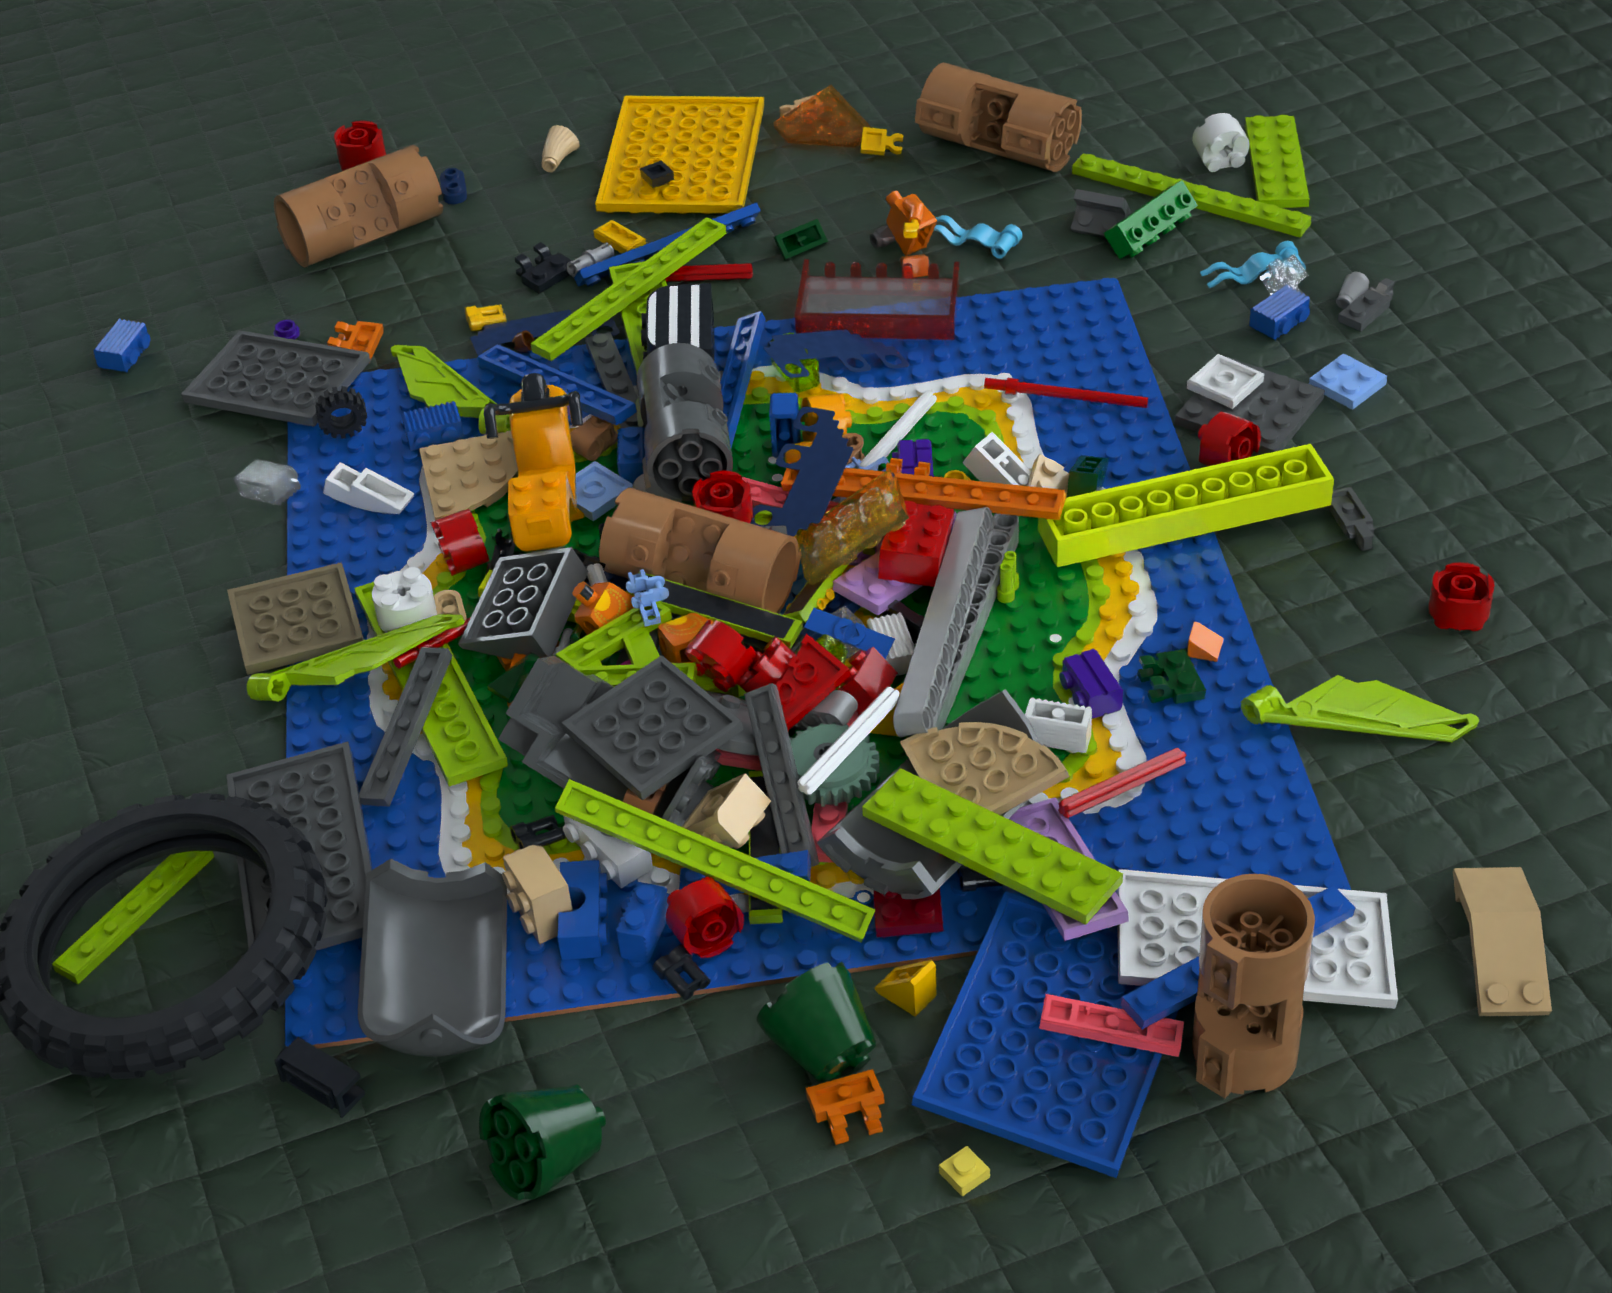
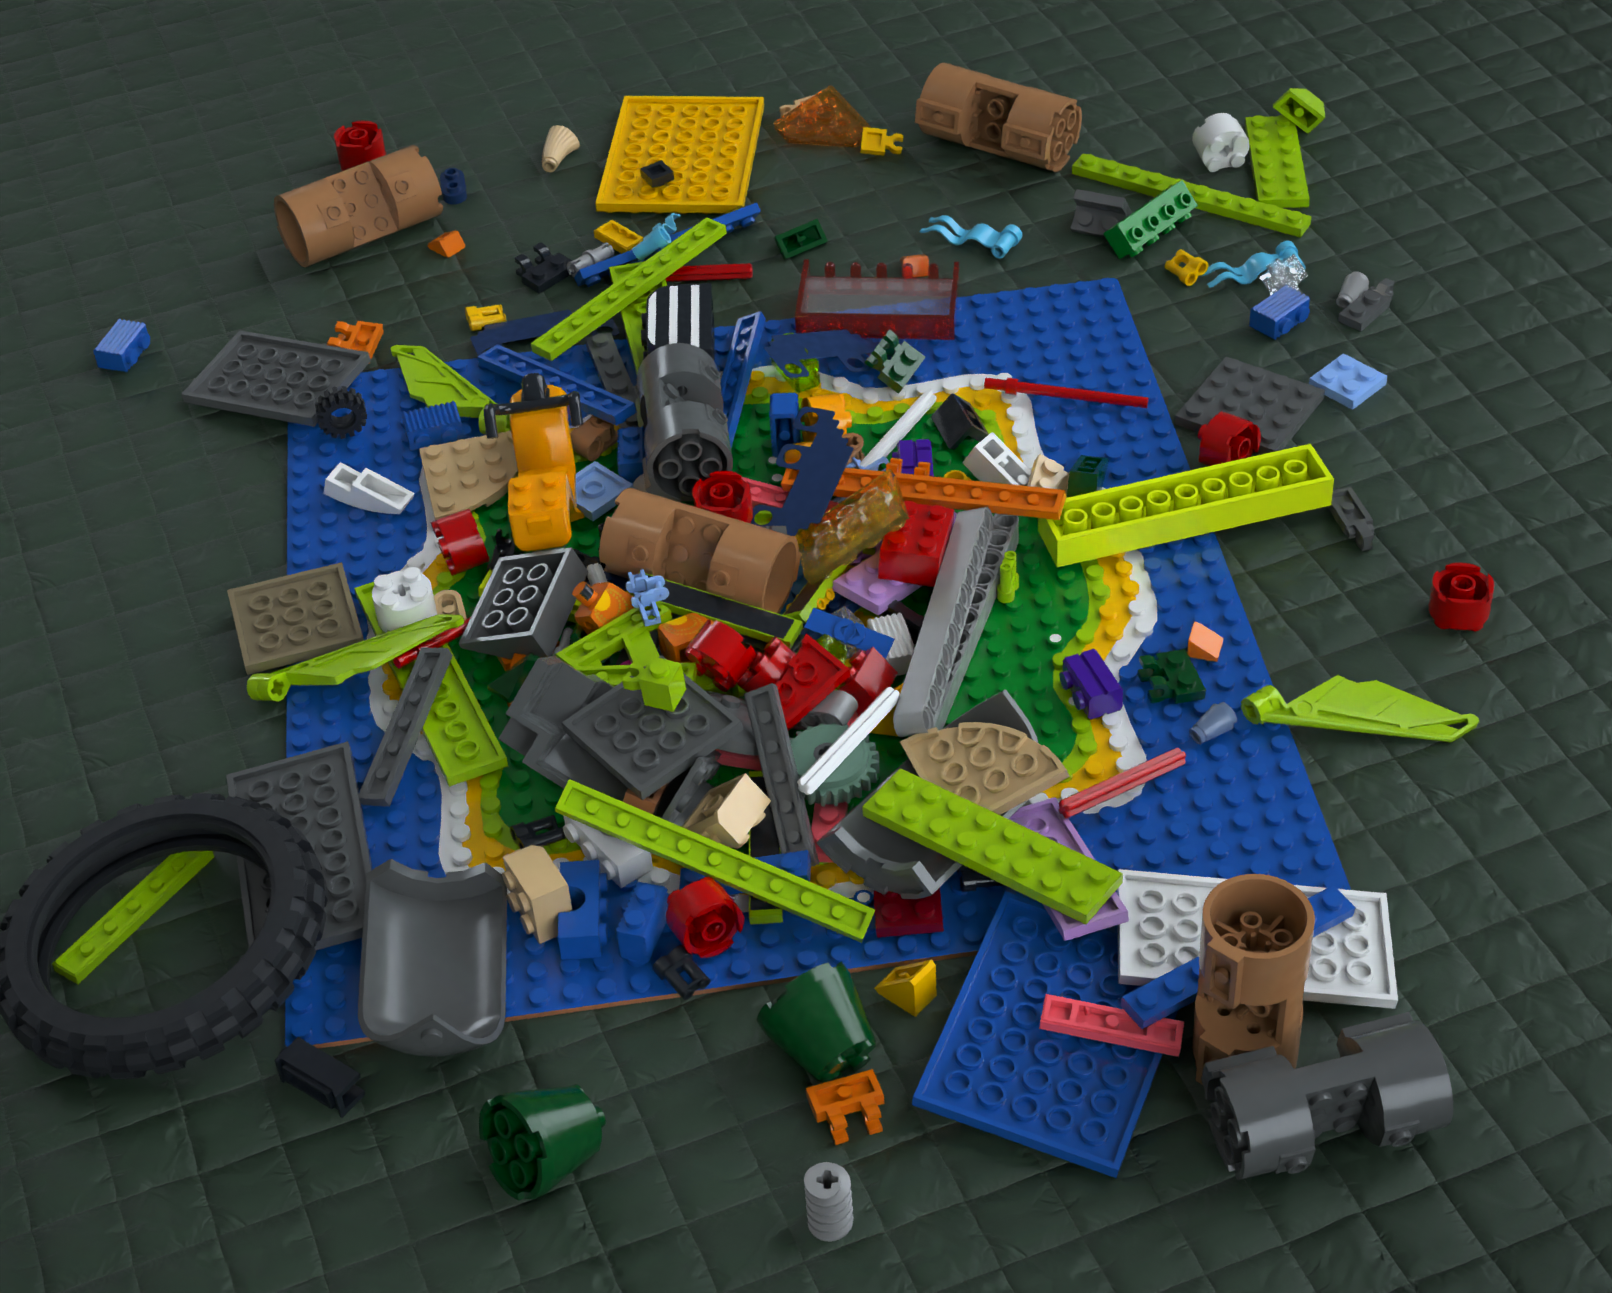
(267, 482): clear brick -> none
(286, 329): dark purple plate -> none
(447, 244): none -> orange slope
(523, 341): reddish brown hinge -> none
(657, 238): none -> medium azure flag
(660, 683): none -> lime brick
(828, 1201): none -> light grey piece
(900, 367): none -> plate
(907, 223): orange torso -> none
(958, 420): none -> black panel
(964, 1171): light yellow plate -> none
(1060, 724): white brick -> none
(1189, 273): none -> yellow piece
(1214, 722): none -> sand blue cone
(1225, 381): white tile -> none
(1301, 108): none -> lime slope
(1384, 1081): none -> dark grey cylinder
(1504, 941): tan windscreen -> none

